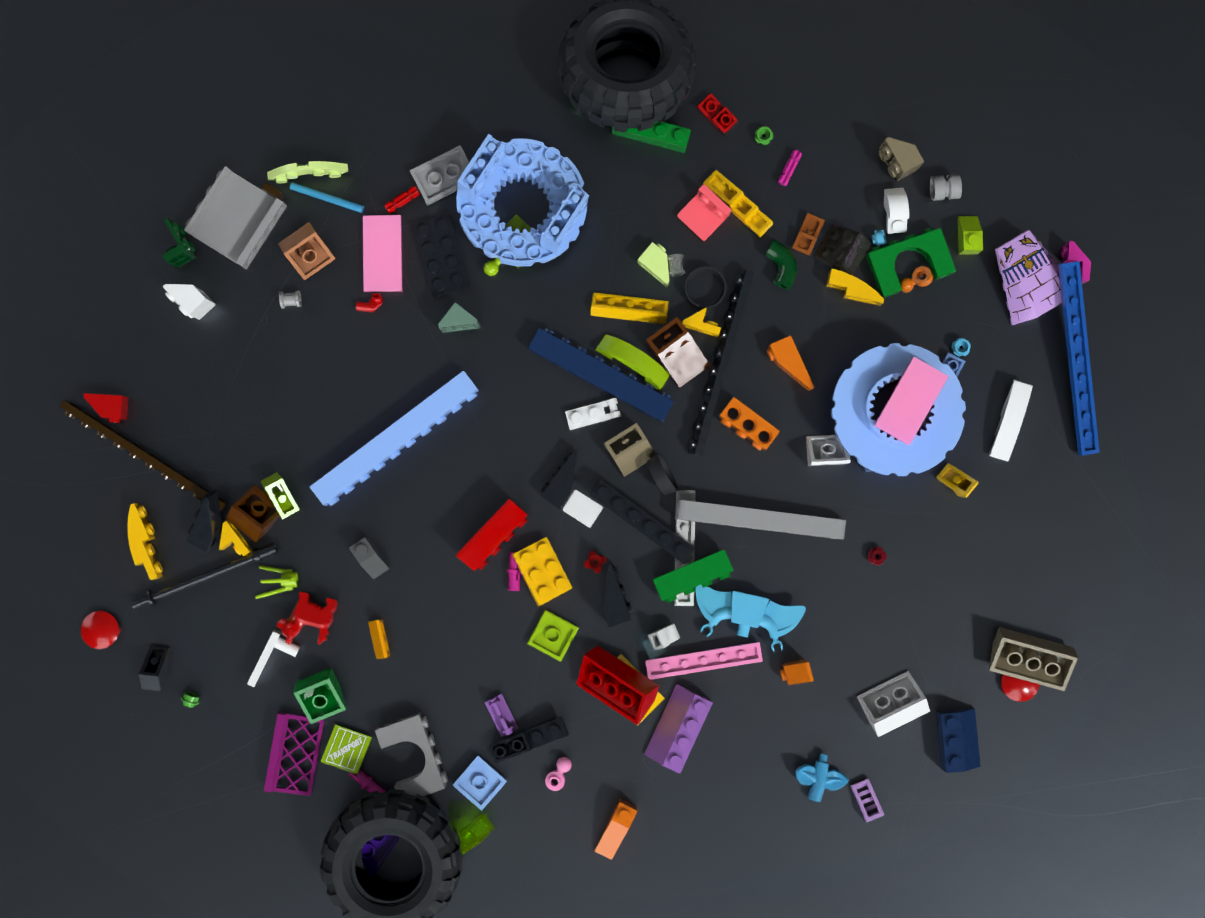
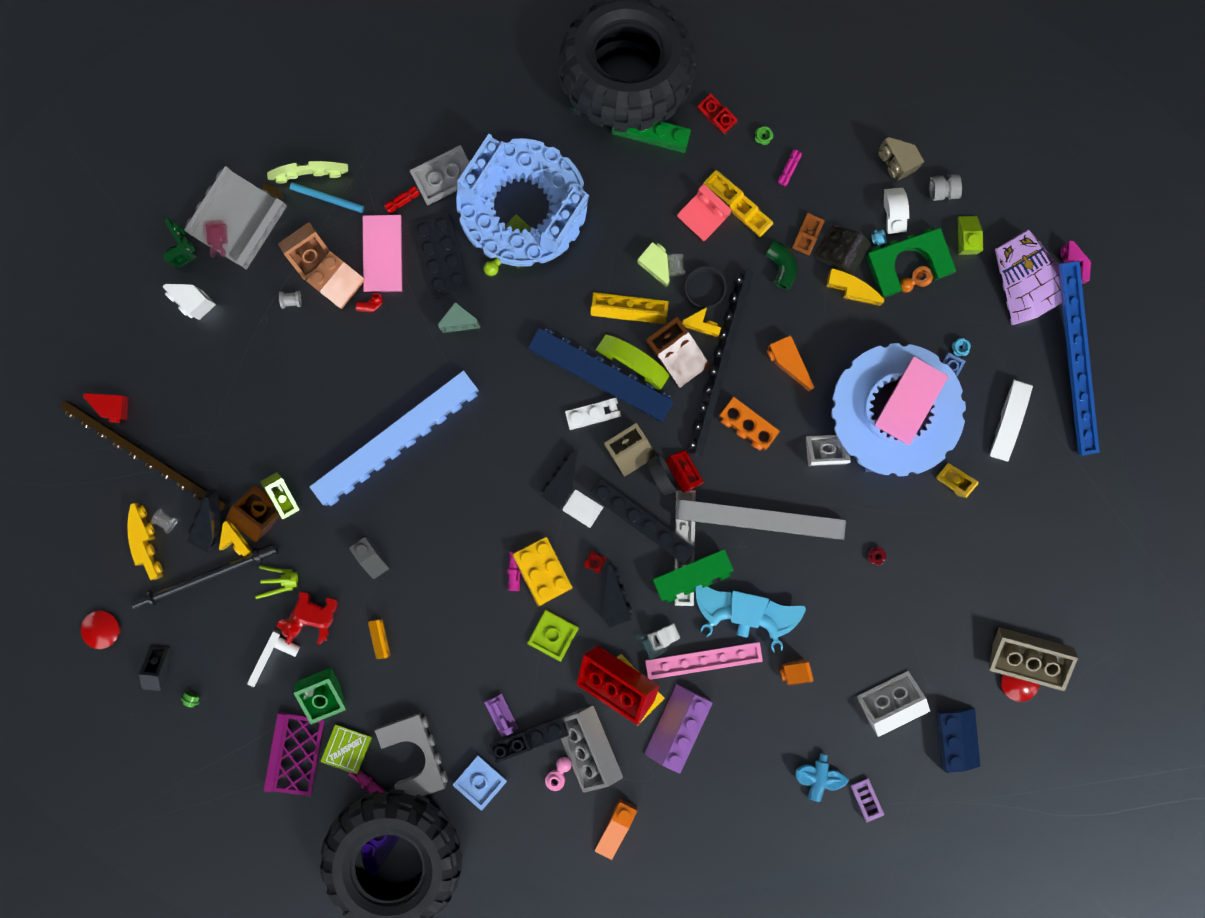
(164, 521): none -> clear bush
(216, 236): none -> clear pink plate
(335, 280): none -> slope
(474, 833): clear neon green slope -> none
(492, 534): red slope -> none
(590, 750): none -> light grey slope
(684, 471): none -> red slope

